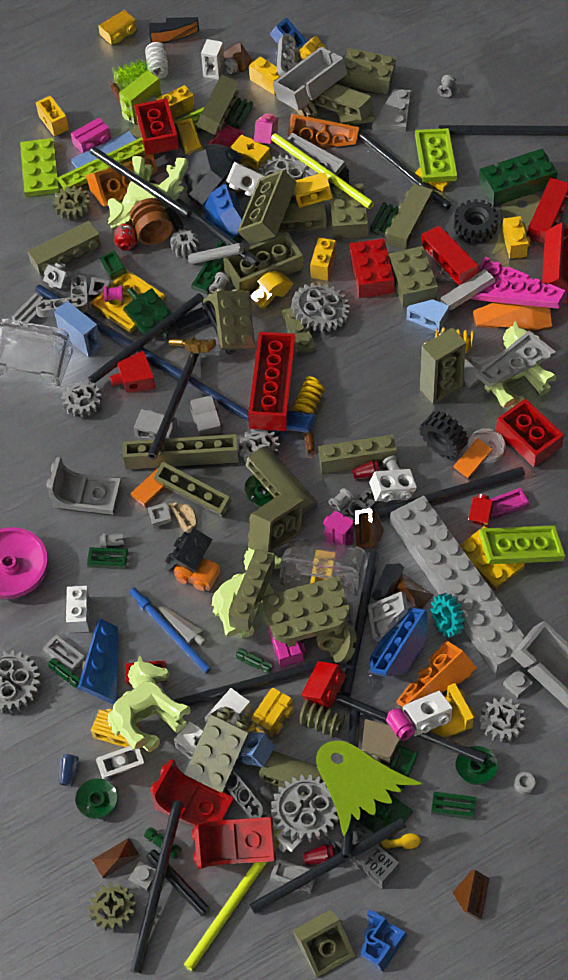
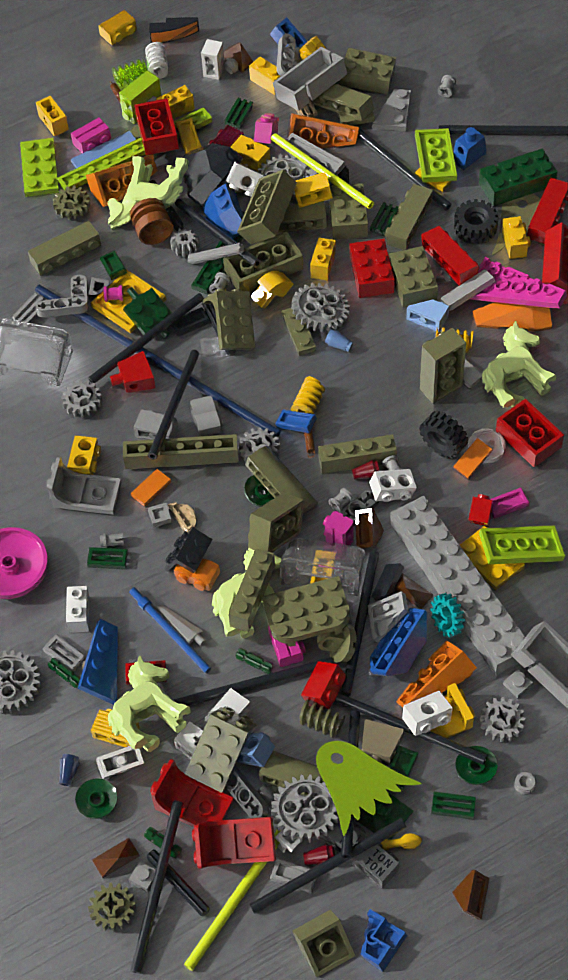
(58, 275): light grey brick -> none
(80, 456): none -> yellow brick
(81, 329): medium blue brick -> none
(125, 237): red head -> none
(141, 182): black piece -> none
(192, 489): olive brick -> none
(194, 345): pearl gold piece -> none
(218, 105): olive brick -> none
(272, 381): red brick -> none
(273, 712): yellow brick -> none
(338, 340): none -> medium blue cone
(400, 723): dark pink brick -> none
(457, 490): black piece -> none
(469, 148): none -> blue torso
(515, 359): light grey wing -> none

